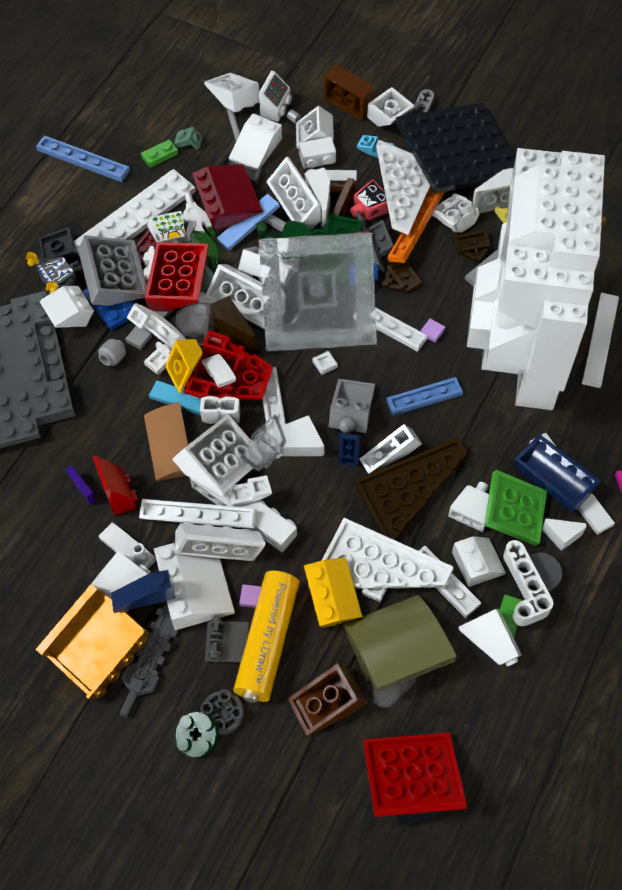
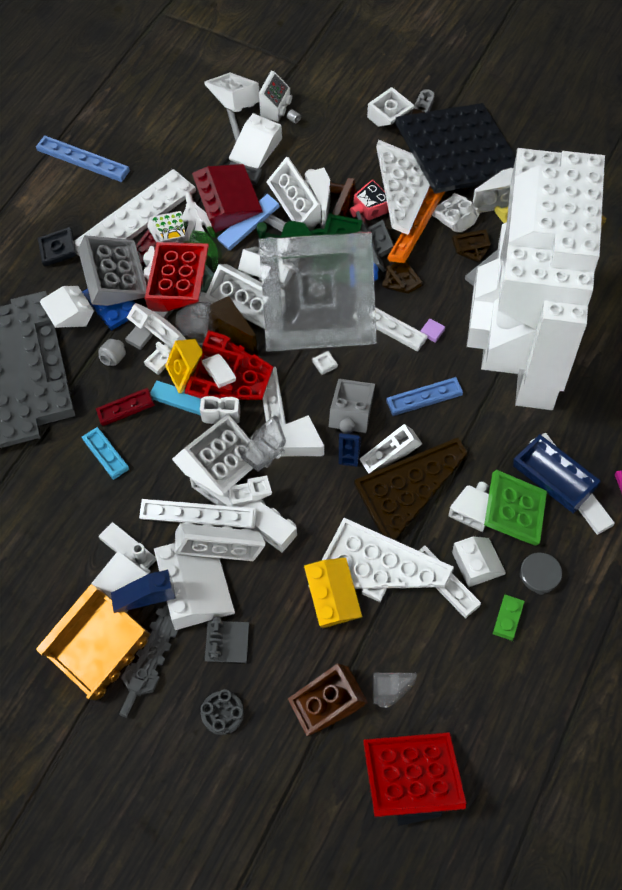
(55, 271): torso -> none
(81, 485): dark purple tile -> none
(105, 453): none -> medium azure tile
(116, 486): red slope -> none
(124, 407): none -> dark red tile
(159, 153): bright green plate -> none
(166, 440): medium nougat slope -> none
(188, 137): sand green bracket -> none
(188, 725): plate -> none
(249, 595): lavender tile -> none
(266, 637): yellow piece -> none
(314, 126): white slope -> none
(317, 152): white brick -> none
(341, 175): white sticker -> none
(348, 91): reddish brown brick -> none
(368, 145): medium azure slope -> none
(399, 643): olive slope -> none
(493, 637): white slope -> none
(523, 580): white beam -> none
(563, 532): white slope -> none
(600, 340): white tile -> none

